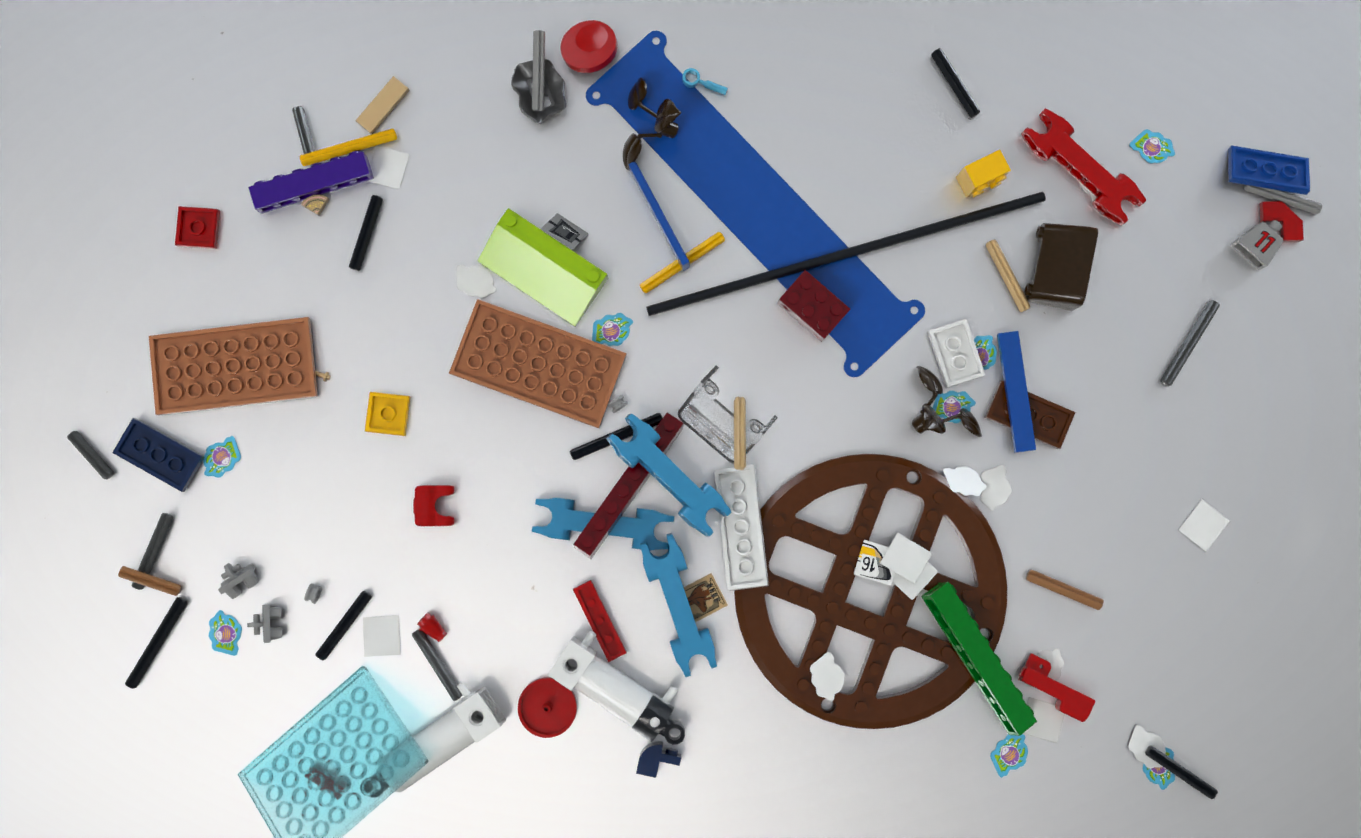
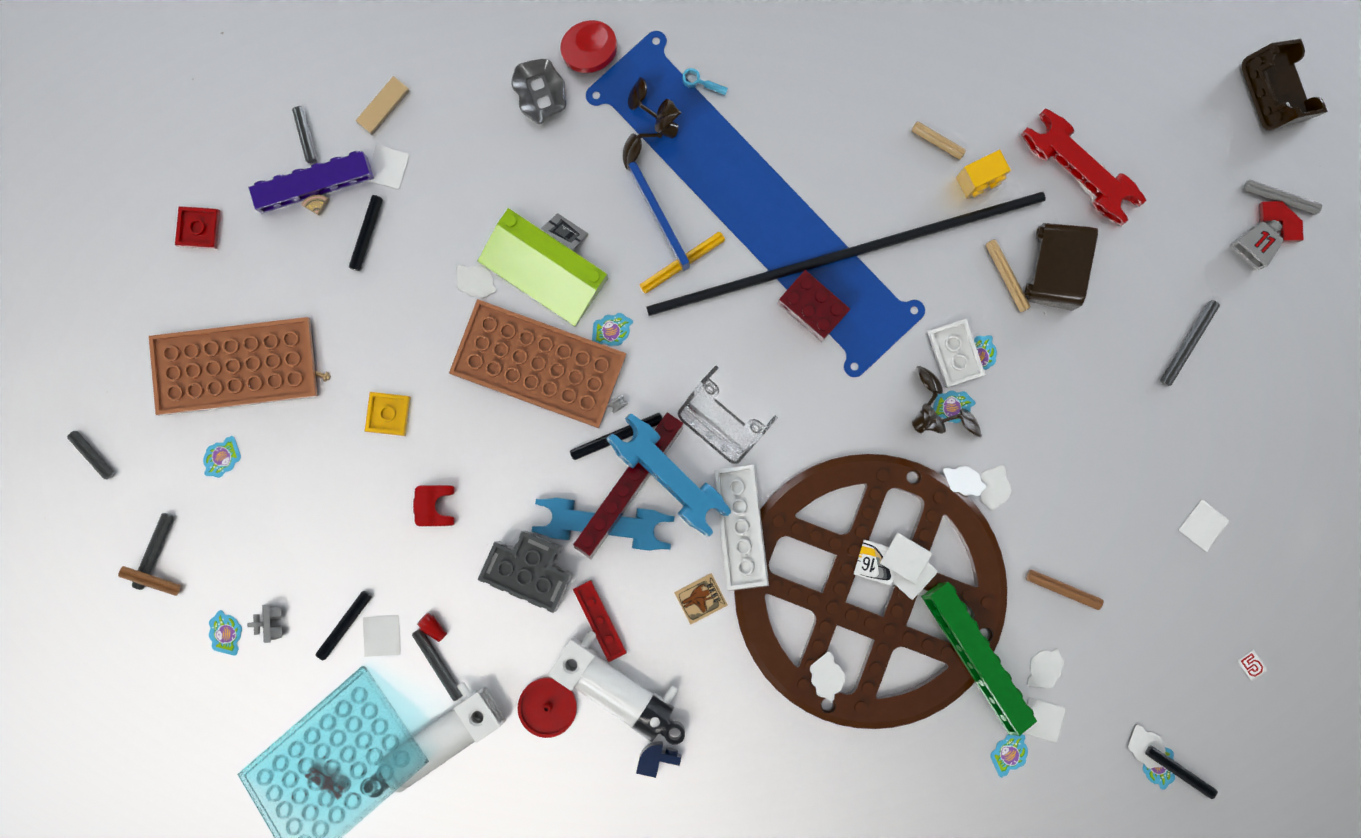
(156, 643): black axle -> none
(158, 454): dark blue plate -> none
(230, 585): light grey hips -> none
(313, 593): light grey bush -> none
(348, 147): yellow axle -> none
(527, 571): none -> dark grey piece
(538, 70): light grey axle -> none
(667, 570): dark azure piece -> none
(739, 433): tan axle -> none
(938, 140): none -> tan axle
(955, 83): black axle -> none
(1016, 391): blue tile -> none
(1048, 419): reddish brown plate -> none
(1068, 700): red piece -> none
(1153, 146): sticker -> none
(1252, 665): none -> white sticker
(1268, 170): blue tile -> none
(1277, 85): none -> dark brown windscreen

